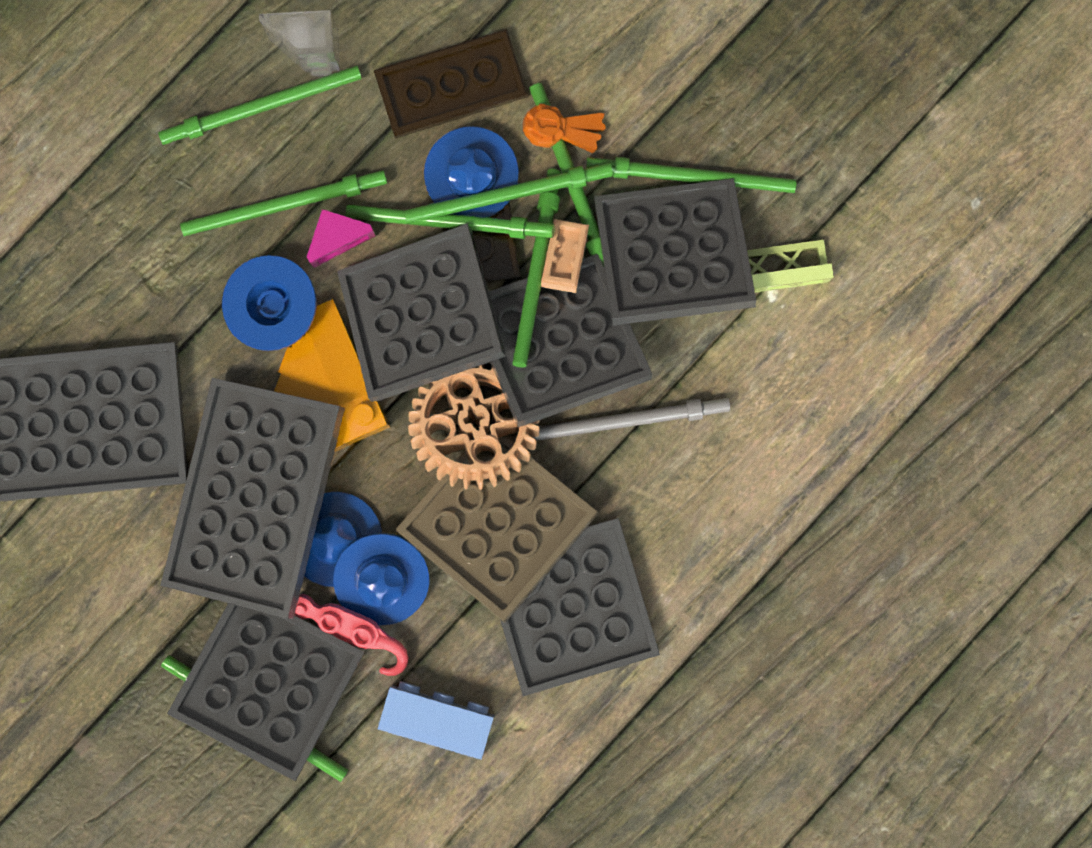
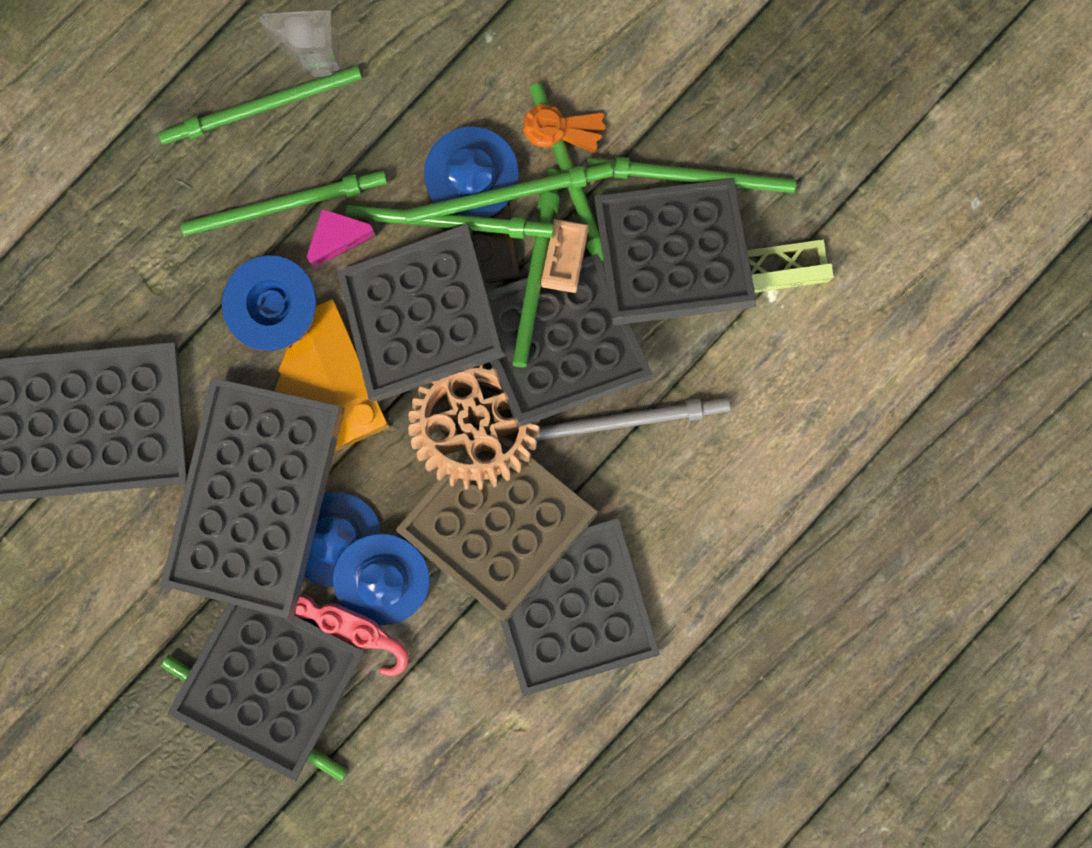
(436, 720): light blue brick -> none
(451, 83): dark brown tile -> none

